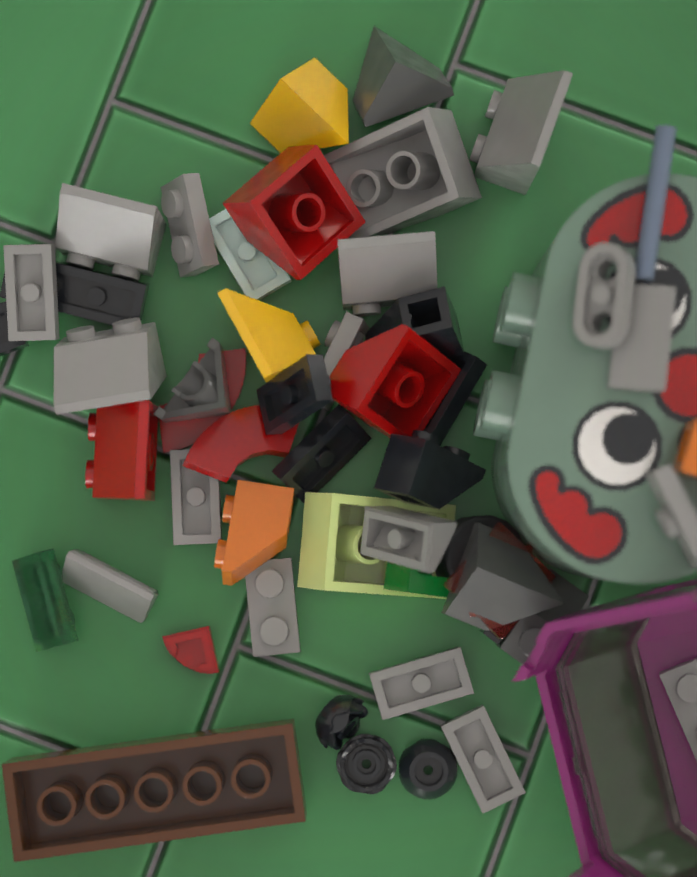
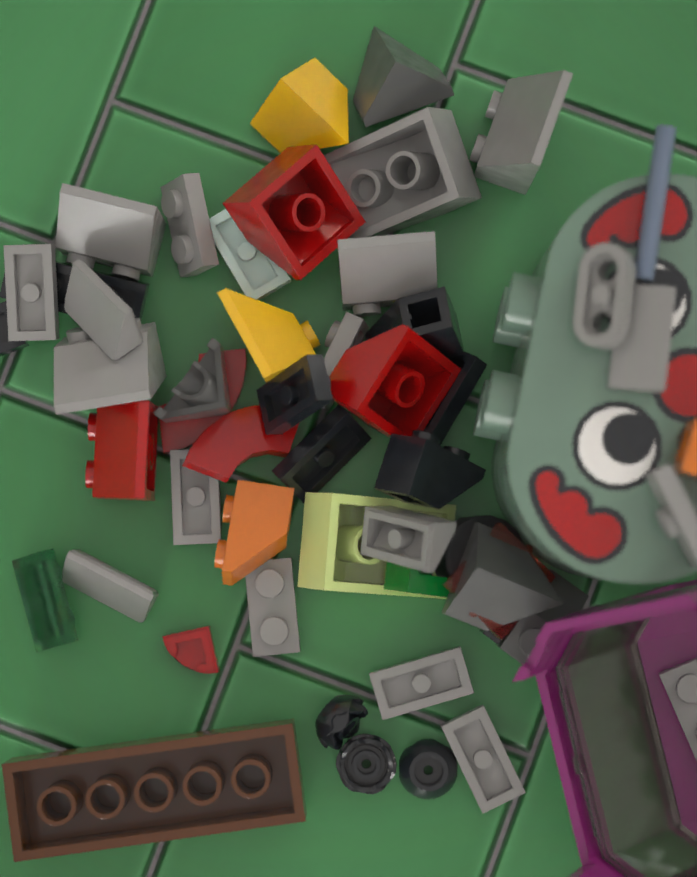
(101, 312): none -> light grey slope

